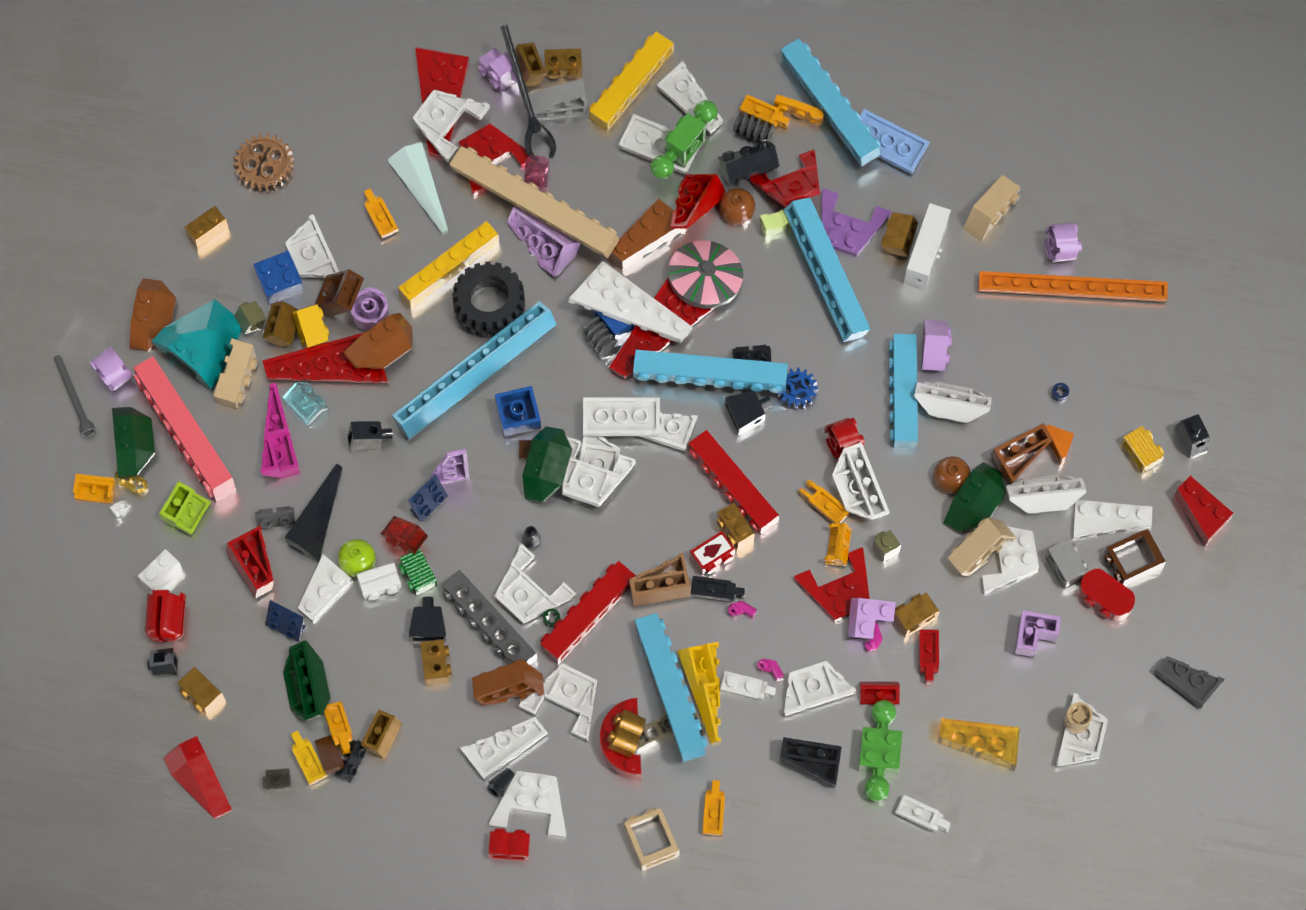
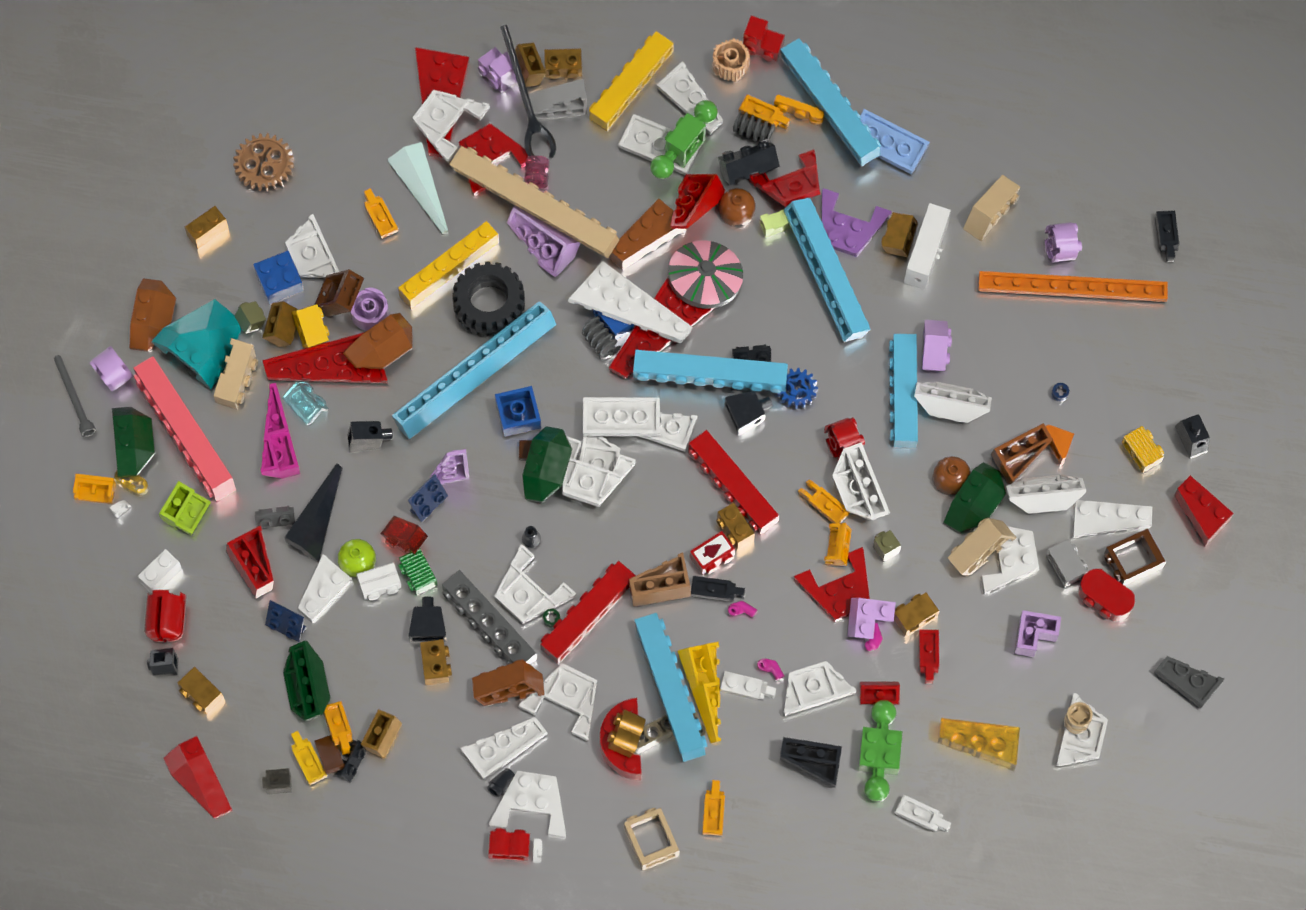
(537, 852): none -> white tile
(733, 68): none -> light nougat brick
(761, 40): none -> red brick
(1167, 233): none -> black hinge

